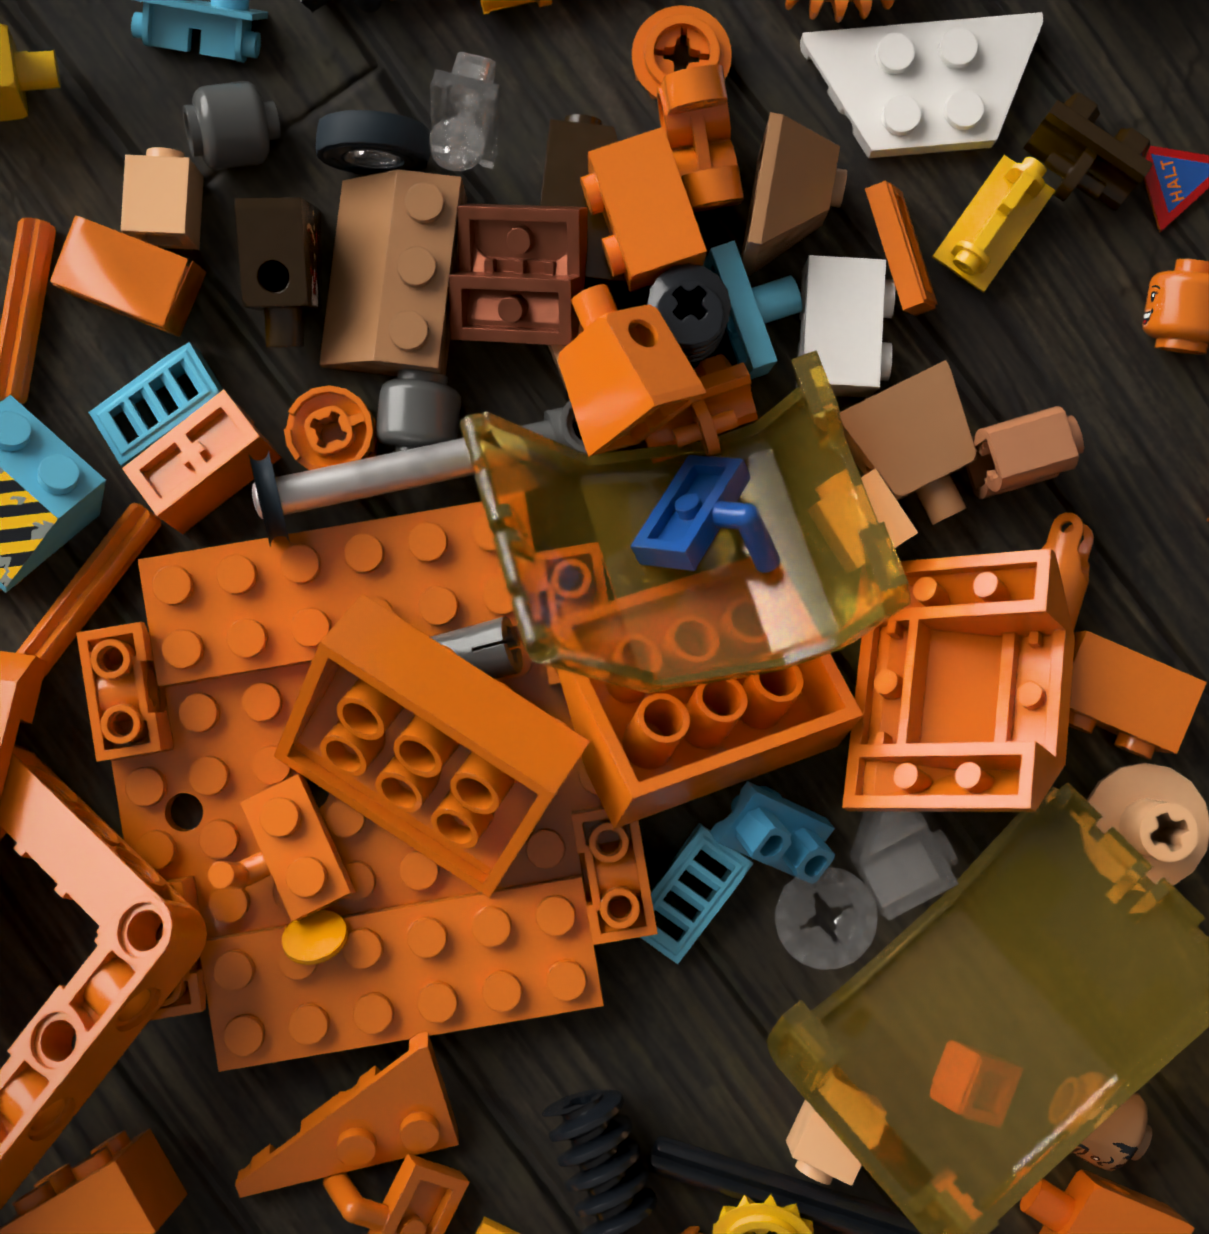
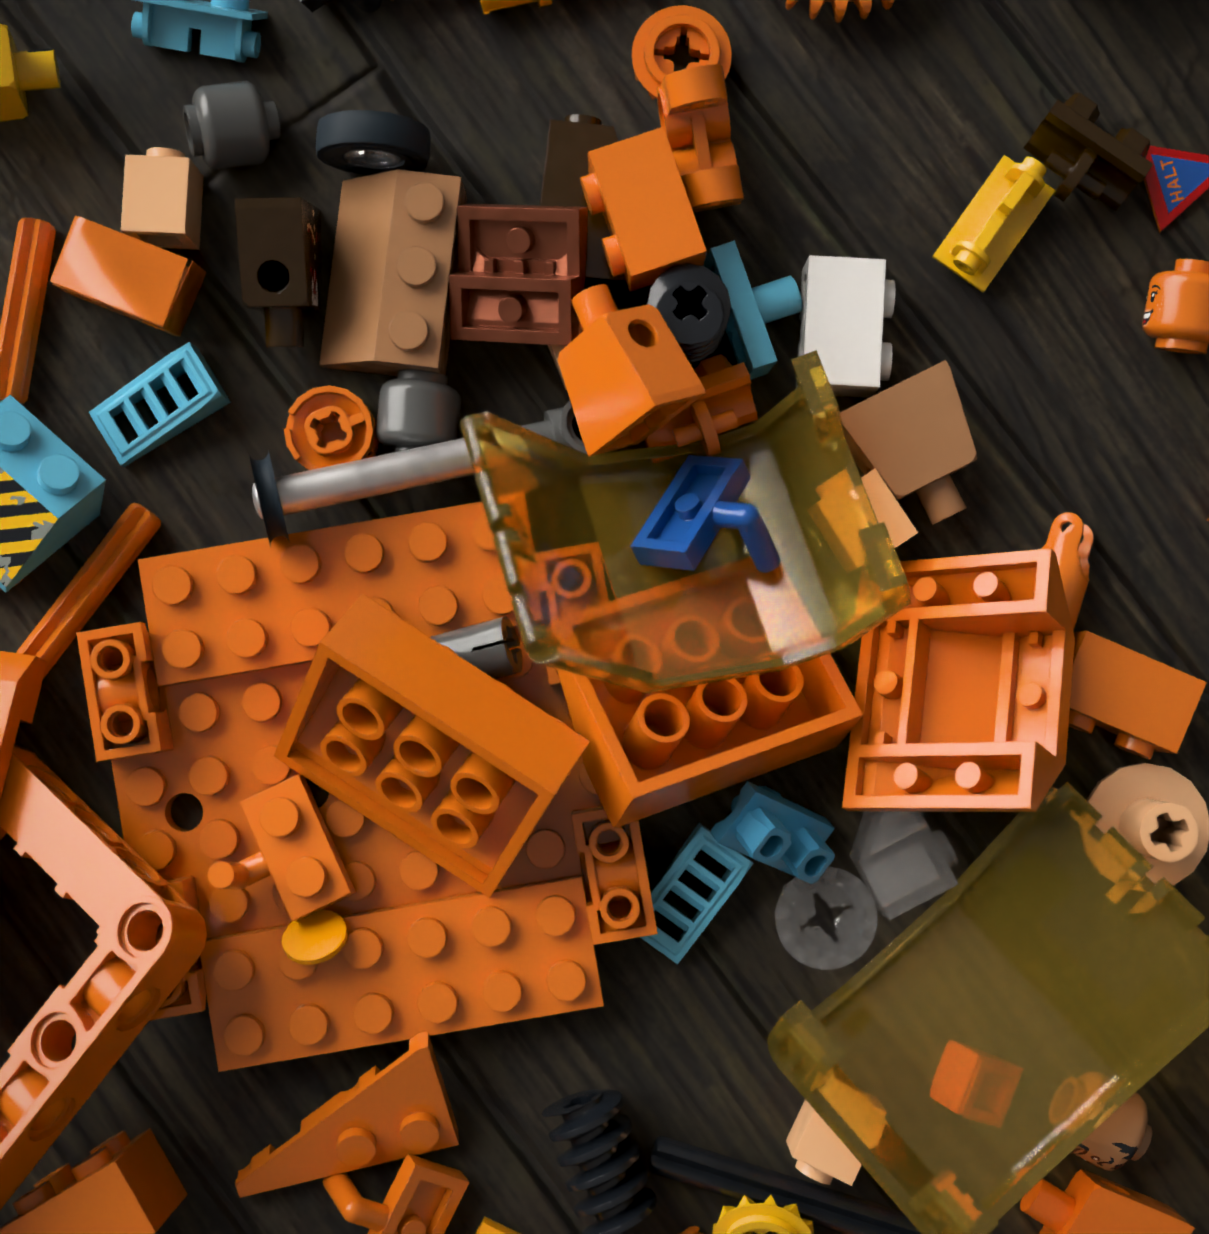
(199, 463): orange hinge -> none
(465, 114): clear hips -> none
(790, 191): medium nougat slope -> none
(901, 248): orange tile -> none
(925, 81): white wing -> none
(1024, 451): nougat brick -> none

